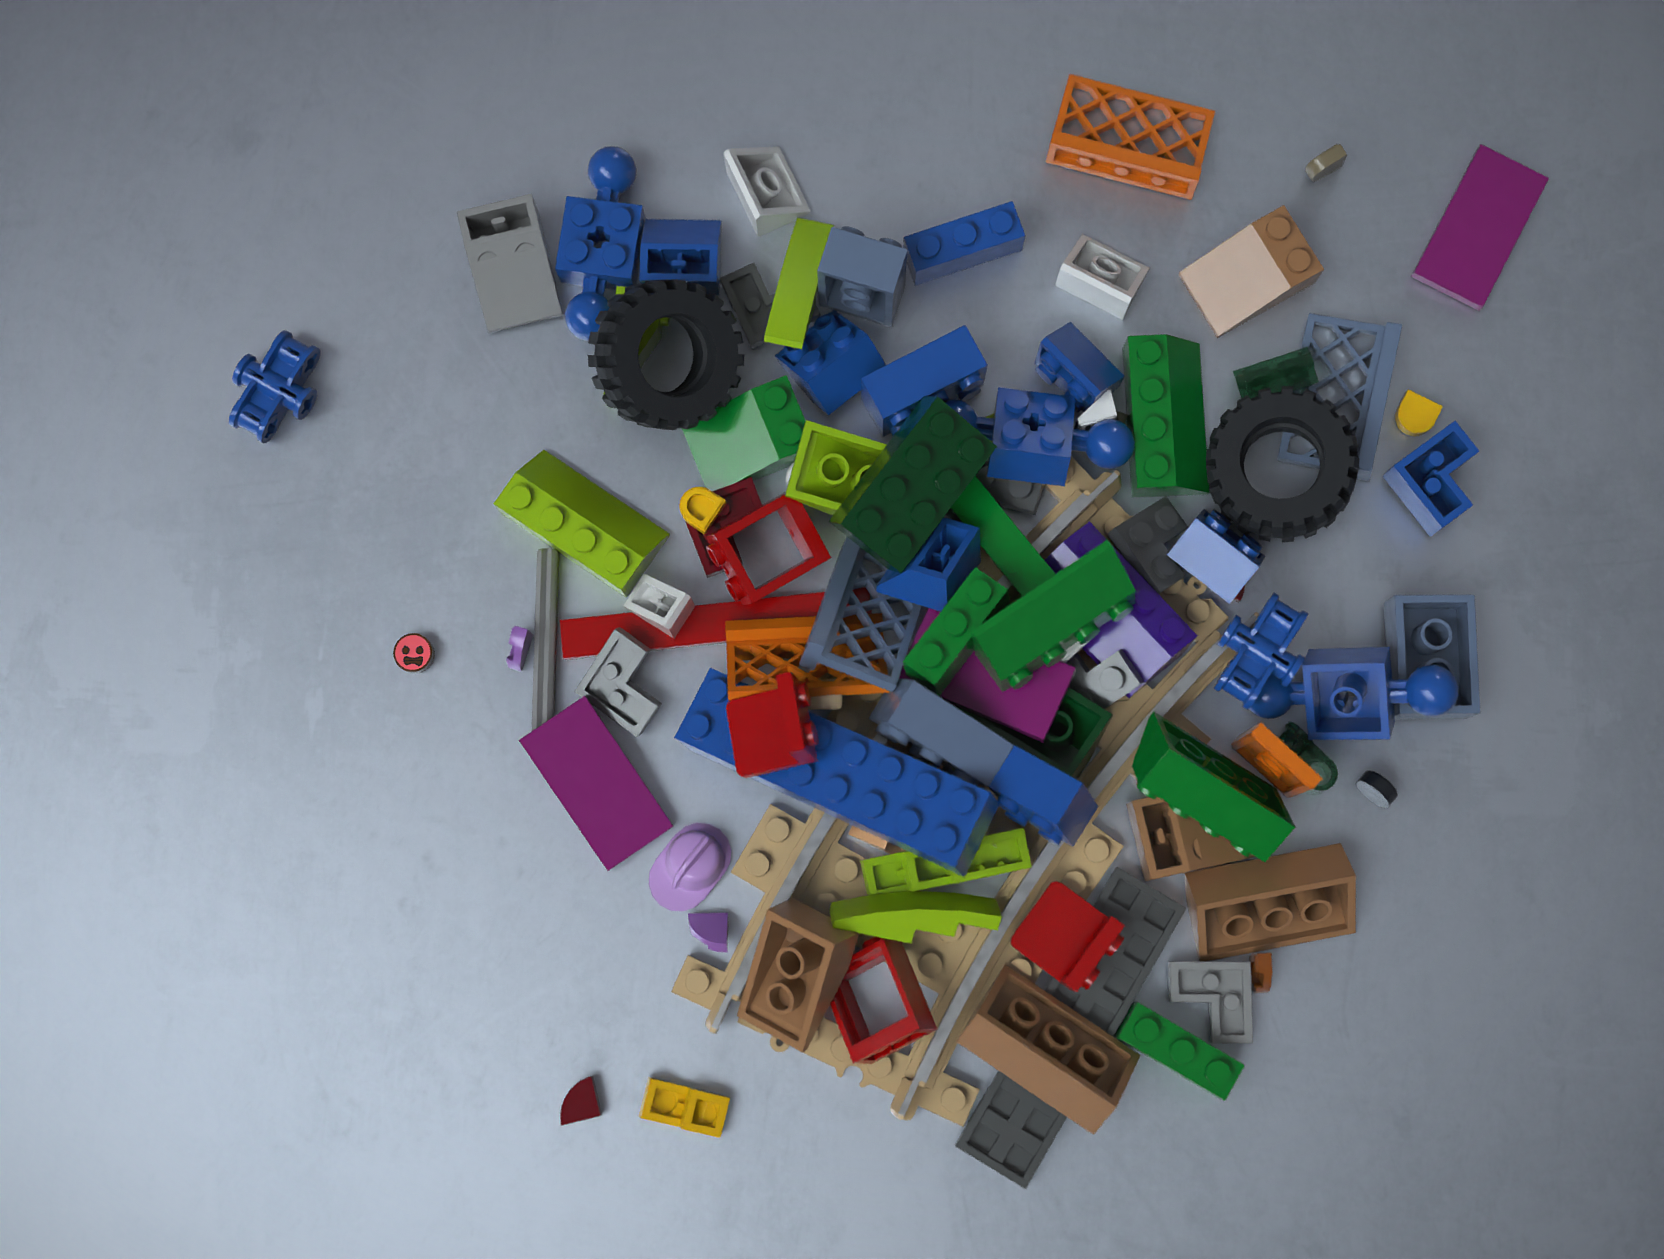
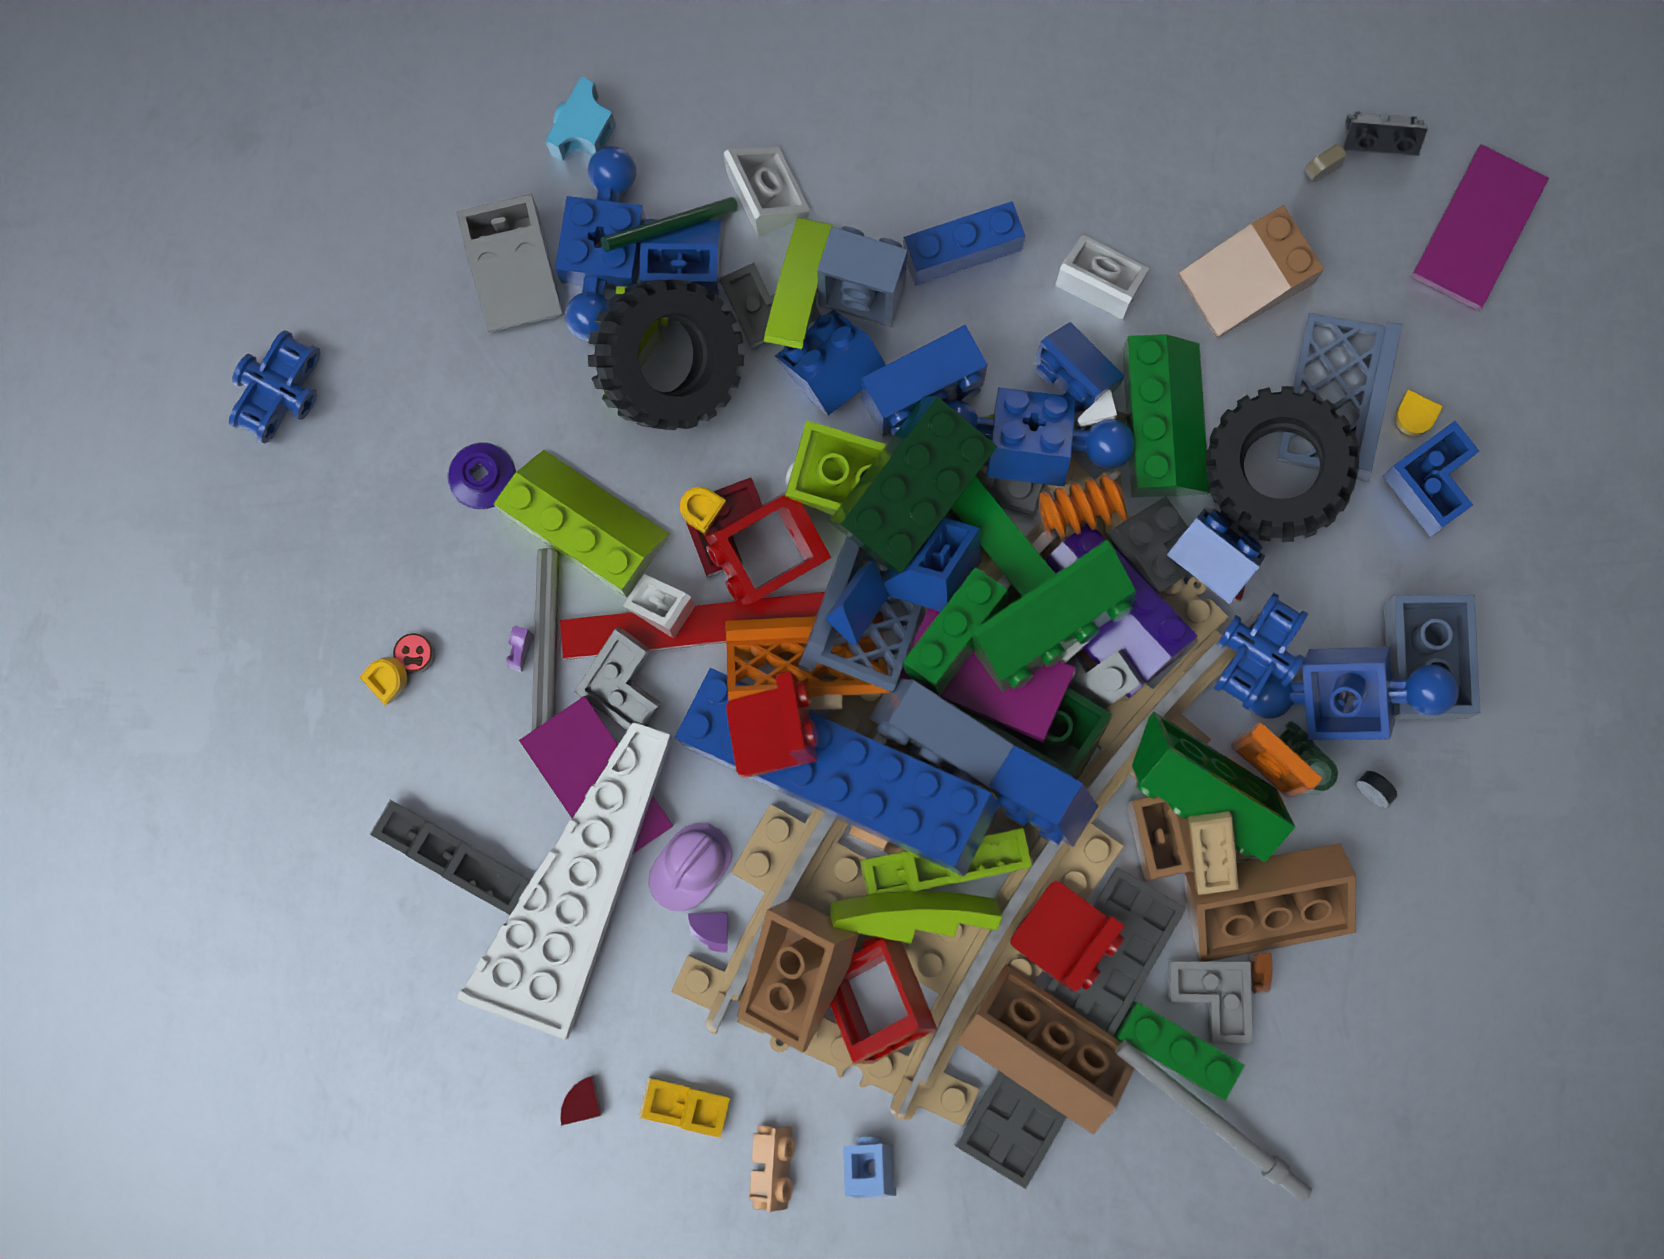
(385, 678): none -> yellow tile
(450, 857): none -> dark grey slope
(485, 492): none -> dark purple piece
(556, 930): none -> white wing
(580, 123): none -> medium azure brick
(669, 224): none -> dark green bar
(748, 436): slope -> none
(772, 1187): none -> light nougat hinge
(857, 1178): none -> light blue brick
(858, 603): none -> blue slope
(1082, 506): none -> orange piece
(1116, 162): orange fence -> none
(1213, 853): none -> tan plate
(1272, 1167): none -> light grey bar
(1289, 369): clear green hinge -> none
(1395, 136): none -> black hinge

